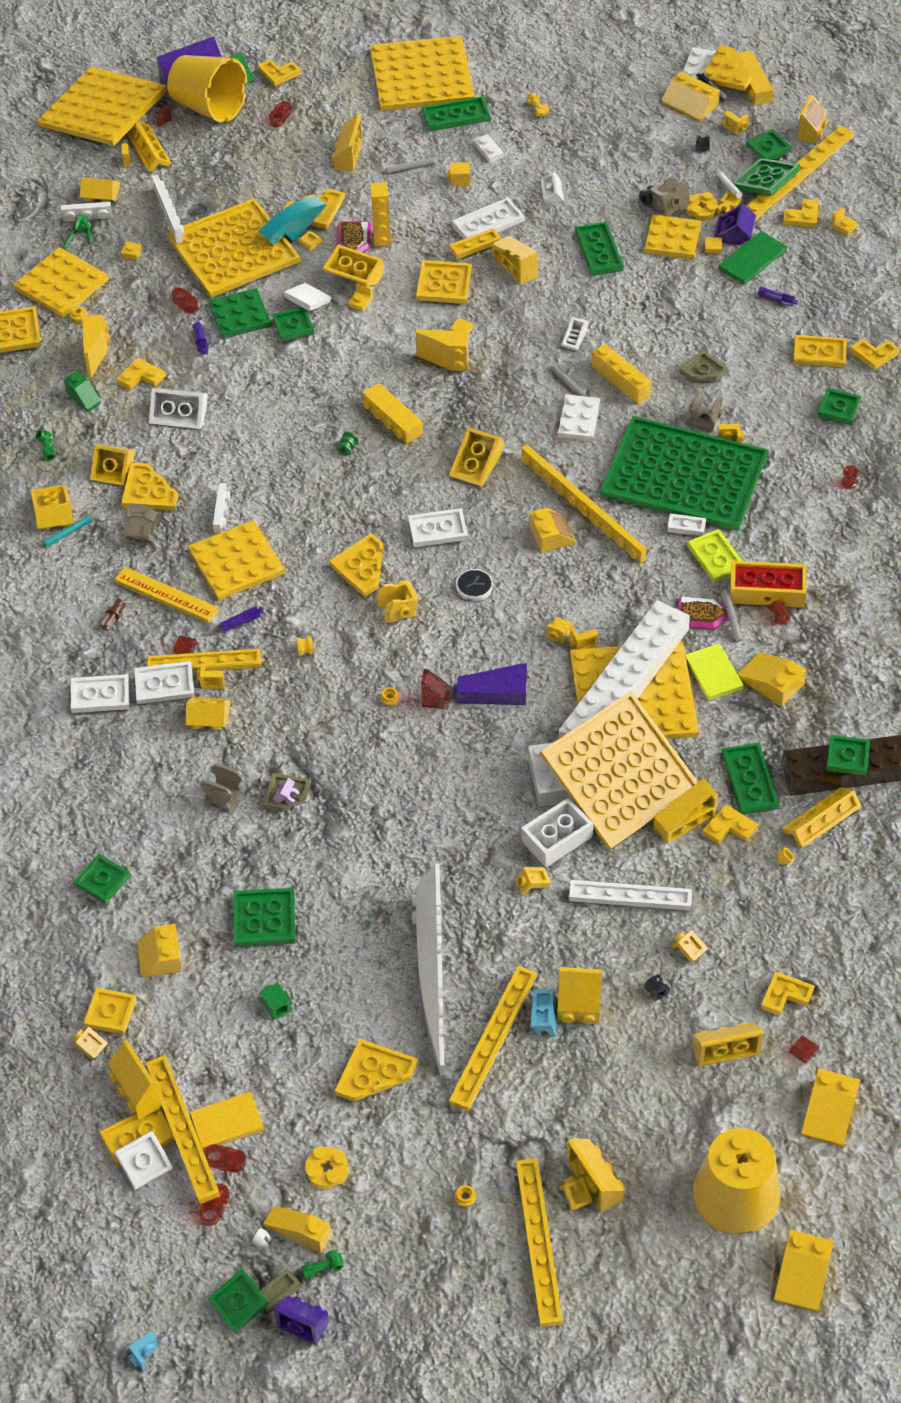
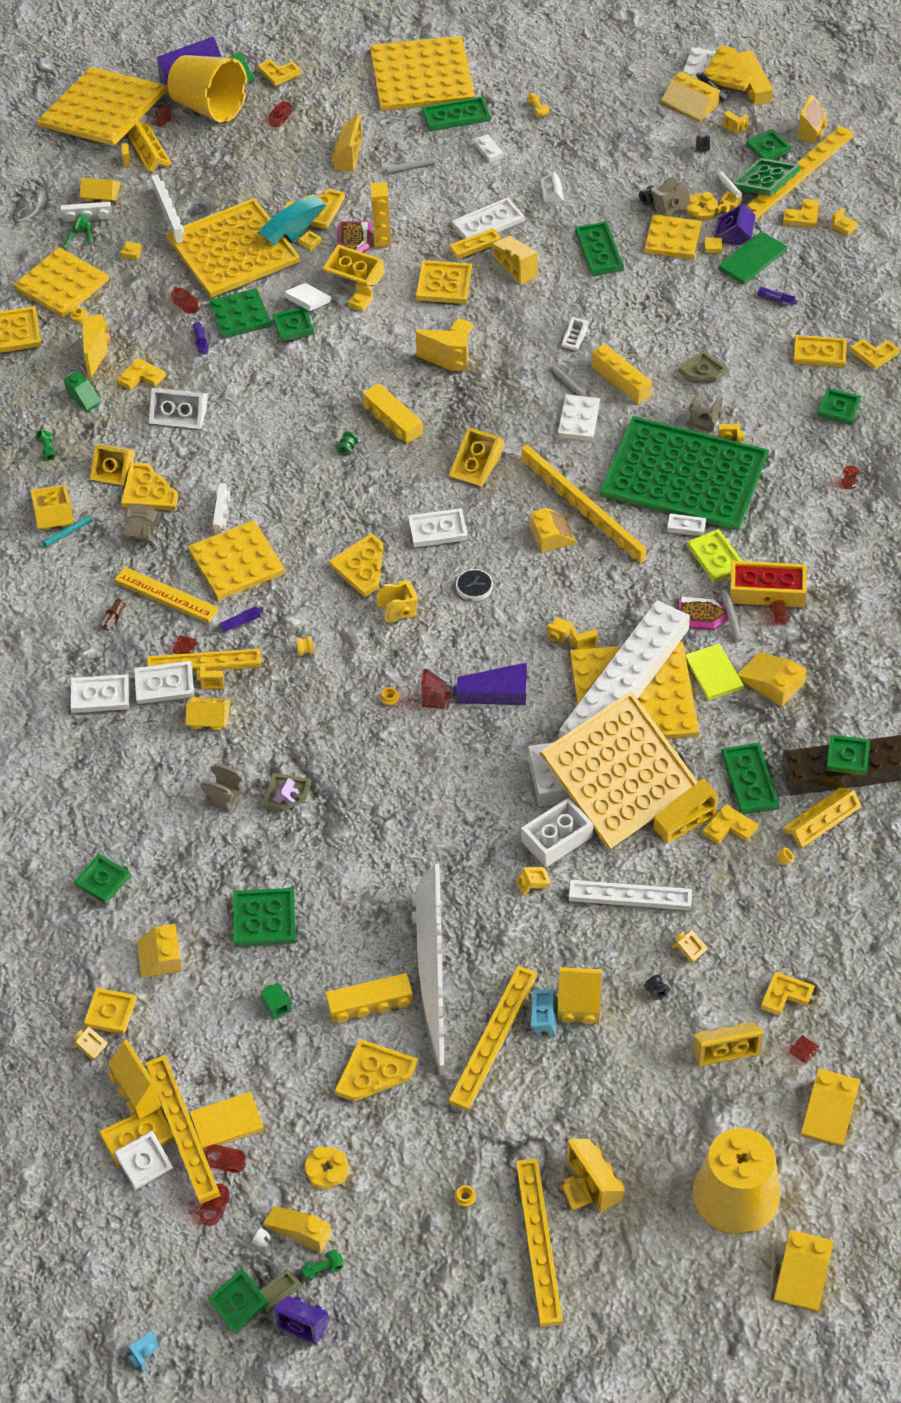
(369, 998): none -> yellow brick
(459, 174): yellow brick -> none

